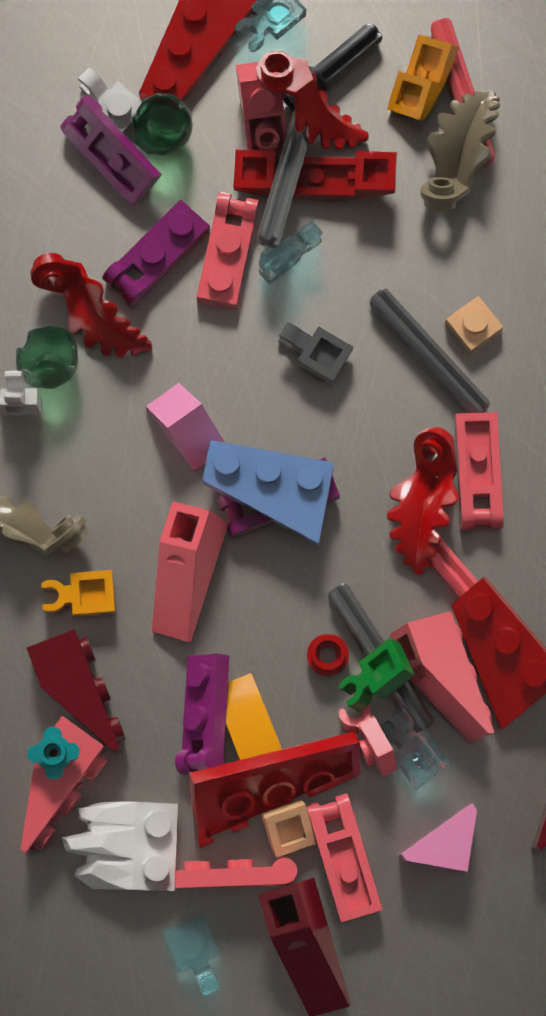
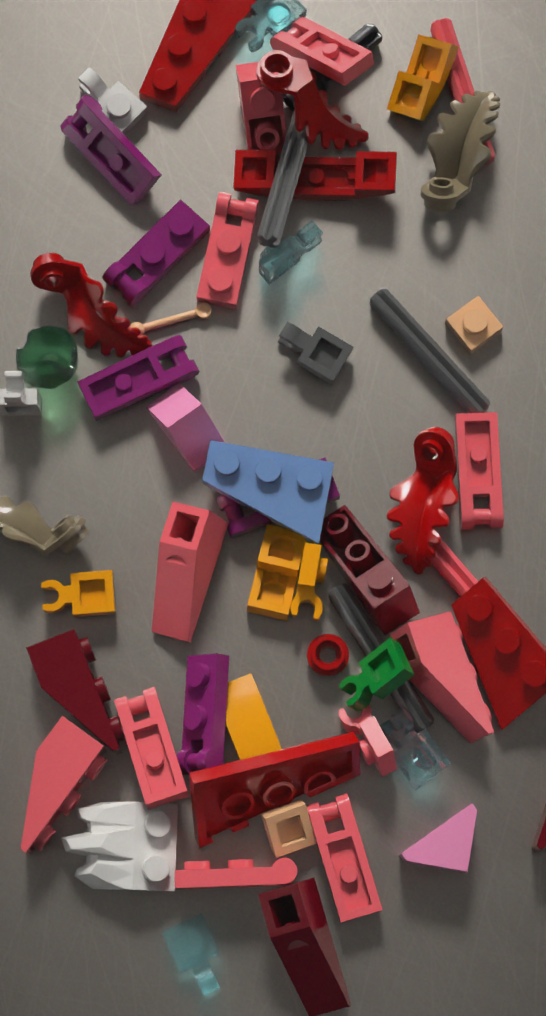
(53, 765): teal plate -> none
(137, 377): none -> magenta plate
(151, 750): none -> coral plate
(162, 124): clear green hair -> none
(202, 312): none -> light nougat hinge
(276, 573): none -> light orange slope
(312, 570): none -> light orange plate
(324, 50): none -> coral plate
(368, 571): none -> dark red slope

